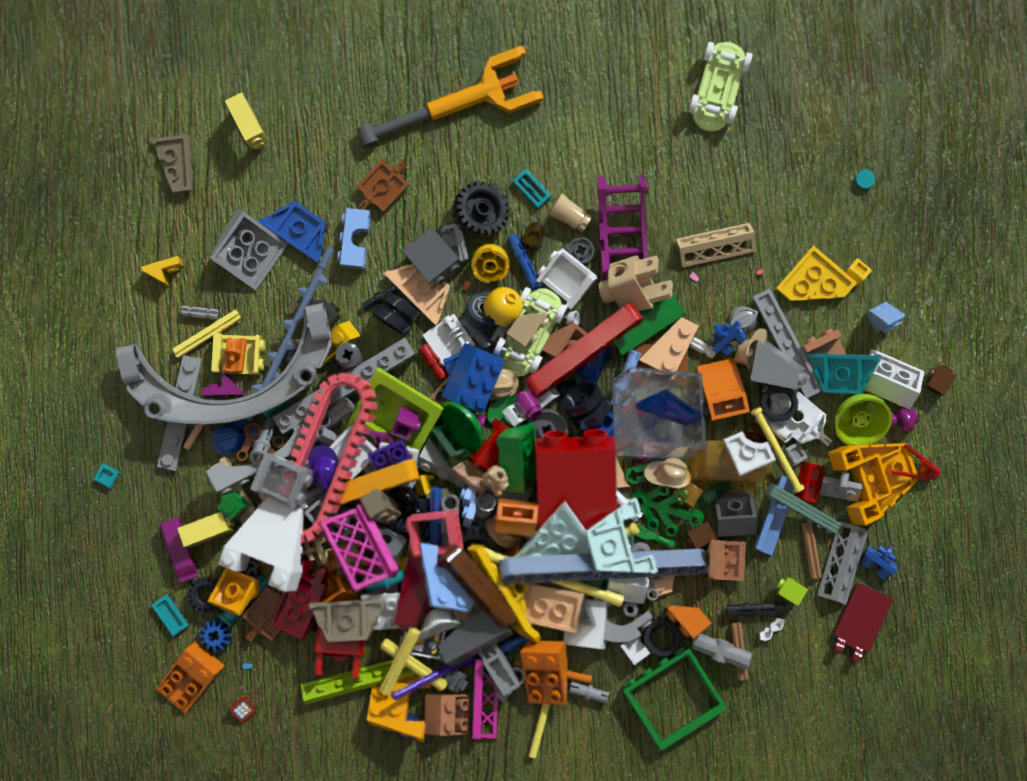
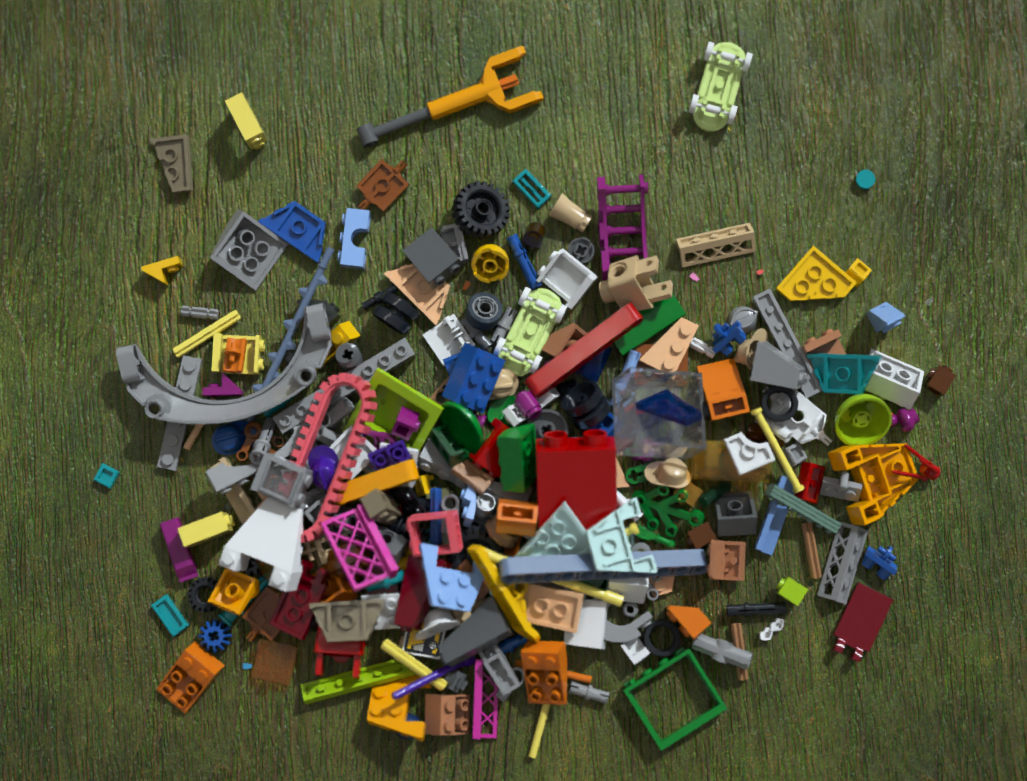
(233, 505): green brick -> none
(242, 709): slope -> none
(274, 661): none -> clear orange piece
(399, 661): light yellow axle -> none
(433, 362): red pin -> none
(477, 586): reddish brown piece -> none
(496, 479): tan piece -> none
(503, 306): yellow cylinder -> none
(526, 327): tan slope -> none
(572, 317): white hinge -> none
(586, 615): clear smoke slope -> none

